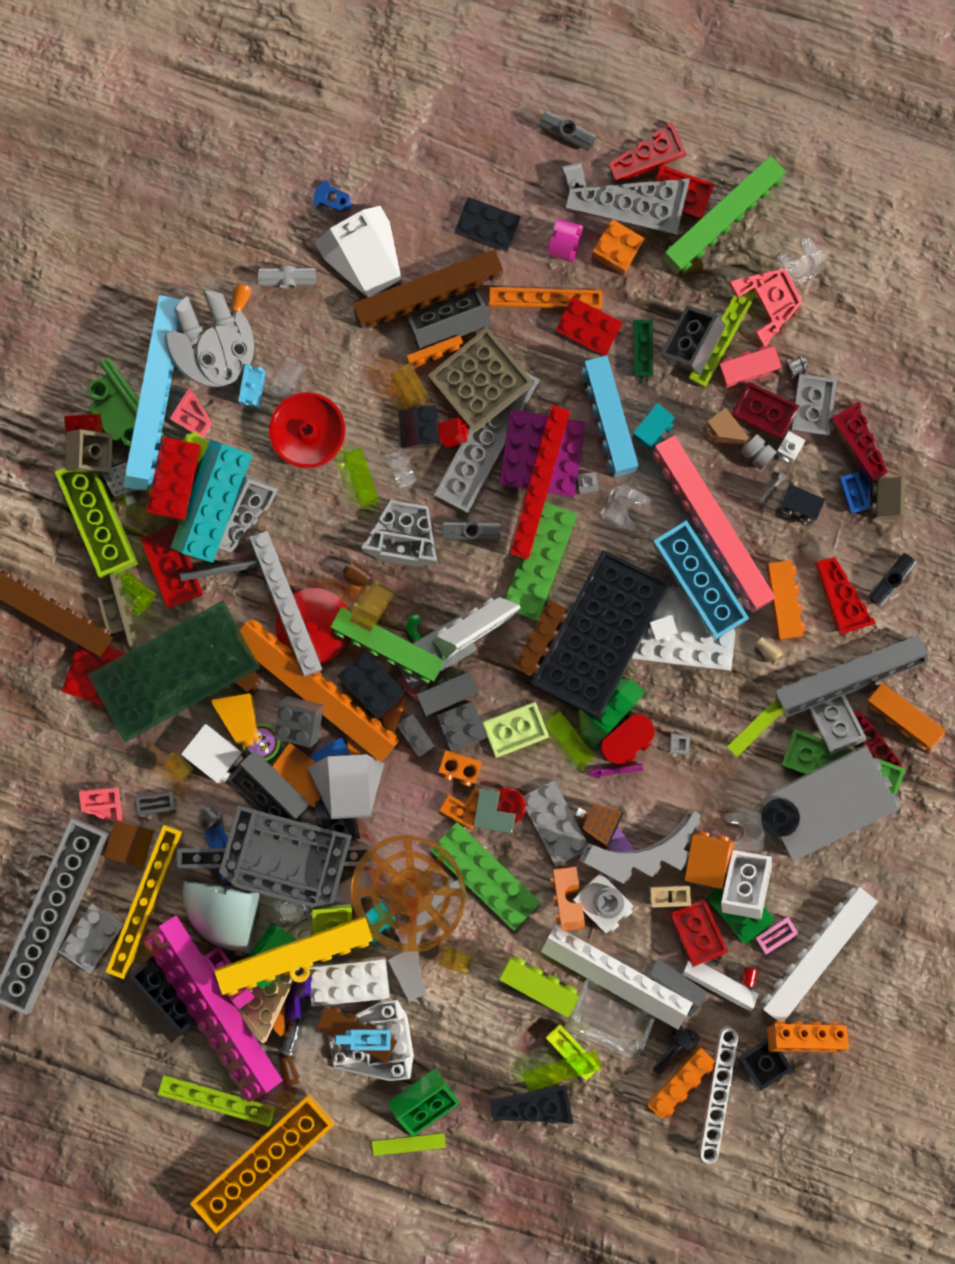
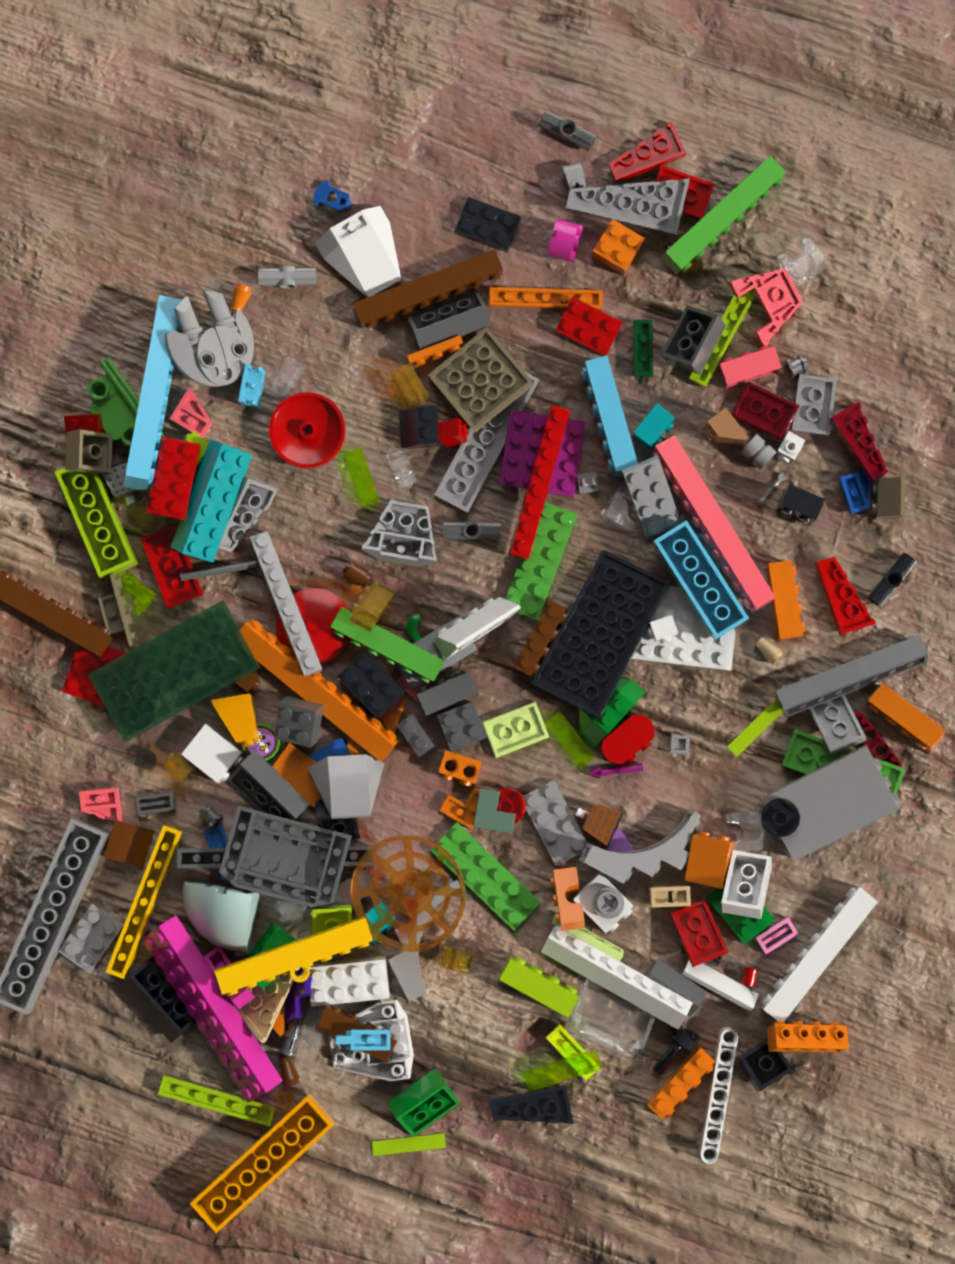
(596, 941): none -> yellowish green tile
(651, 497): none -> light grey plate

